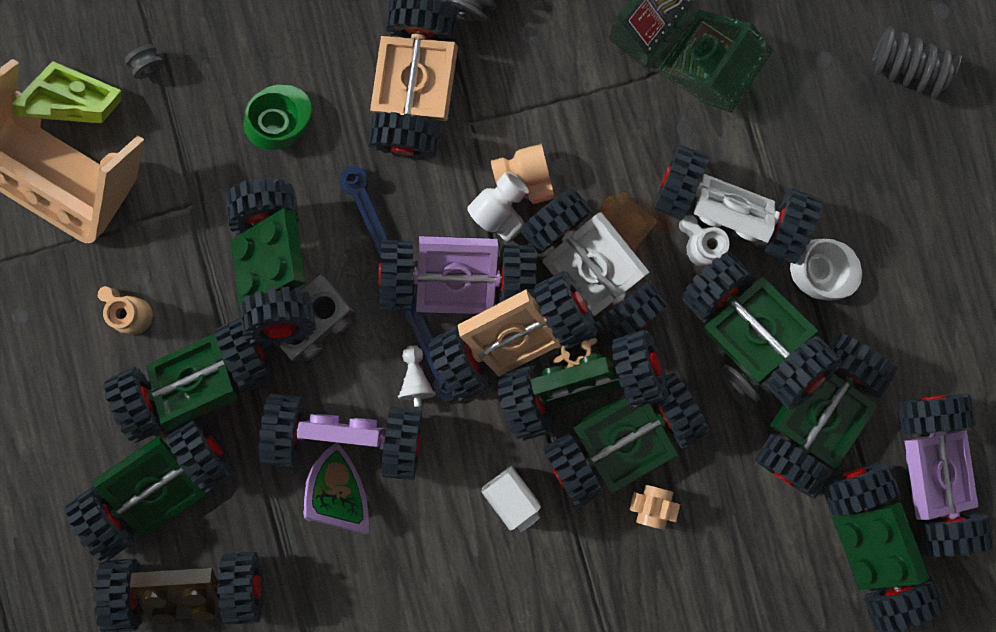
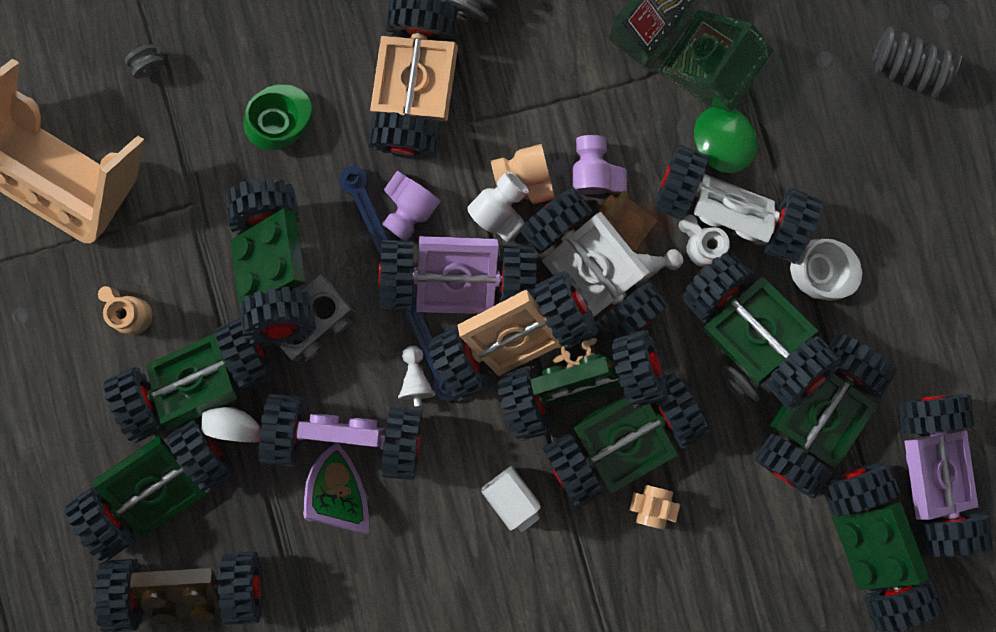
(66, 96): lime wing -> none
(230, 425): none -> white hat
(413, 205): none -> lavender piece
(593, 173): none -> lavender piece
(673, 260): none -> white piece
(725, 139): none -> green hat

